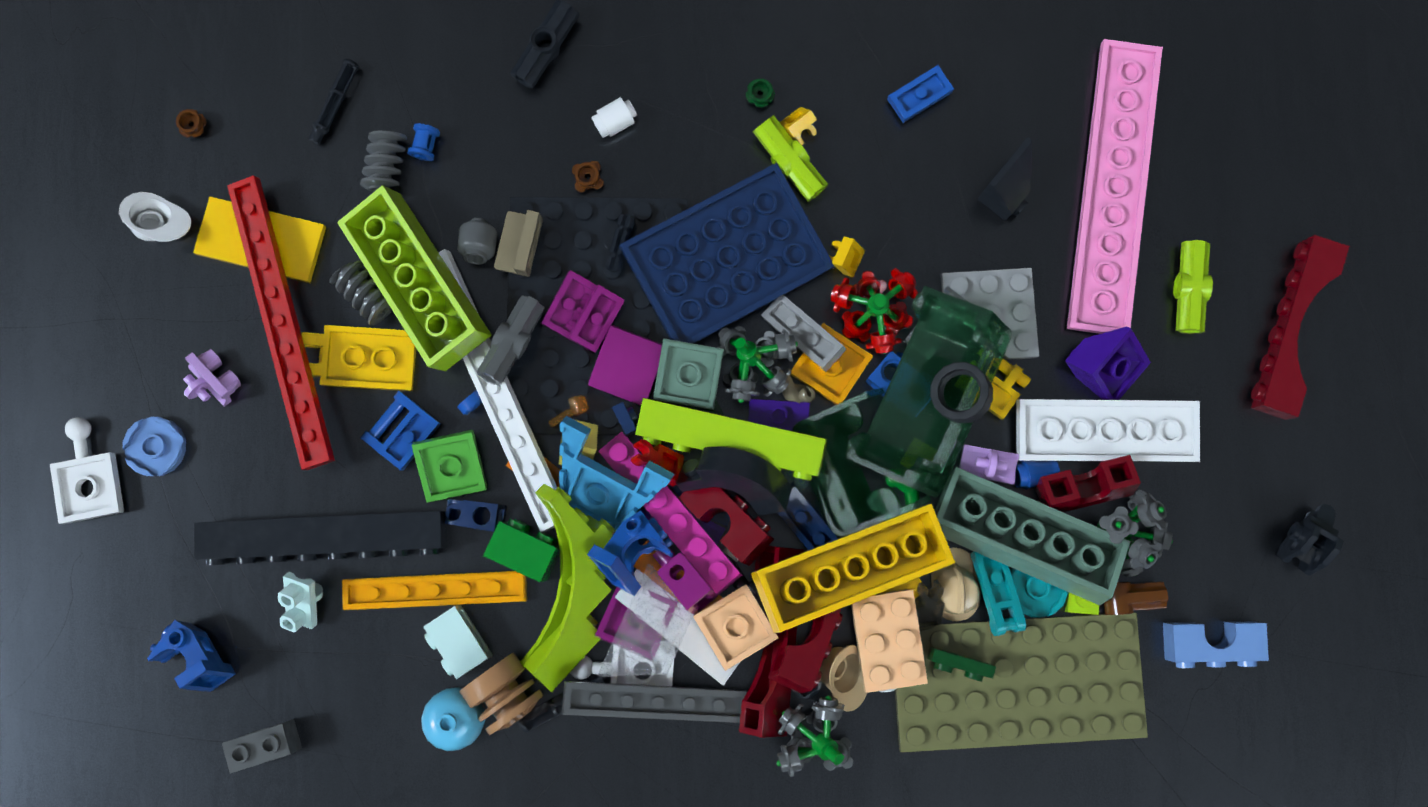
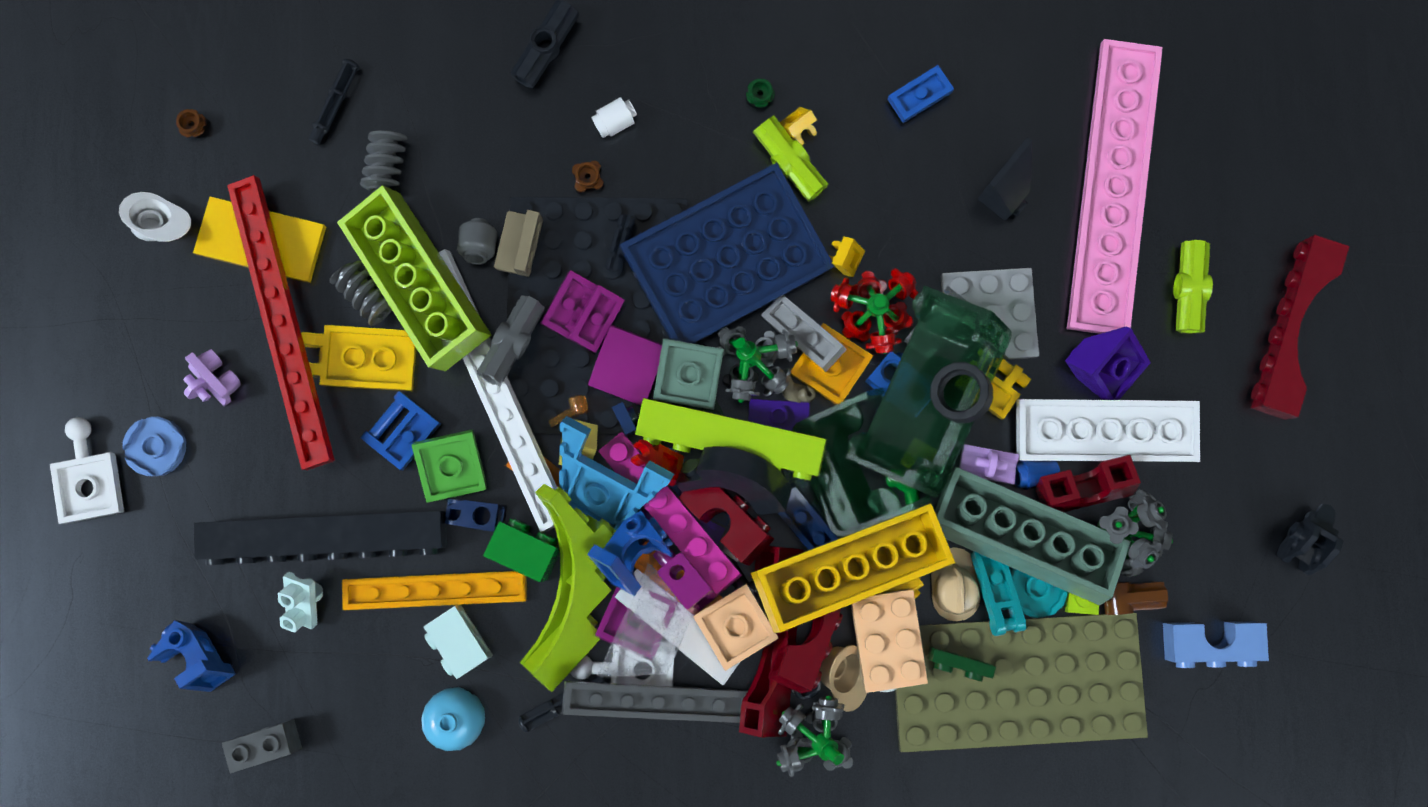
(423, 142): blue bush -> none
(470, 403): blue tile -> none
(501, 694): medium nougat wheel -> none
(930, 605): clear smoke plate -> none

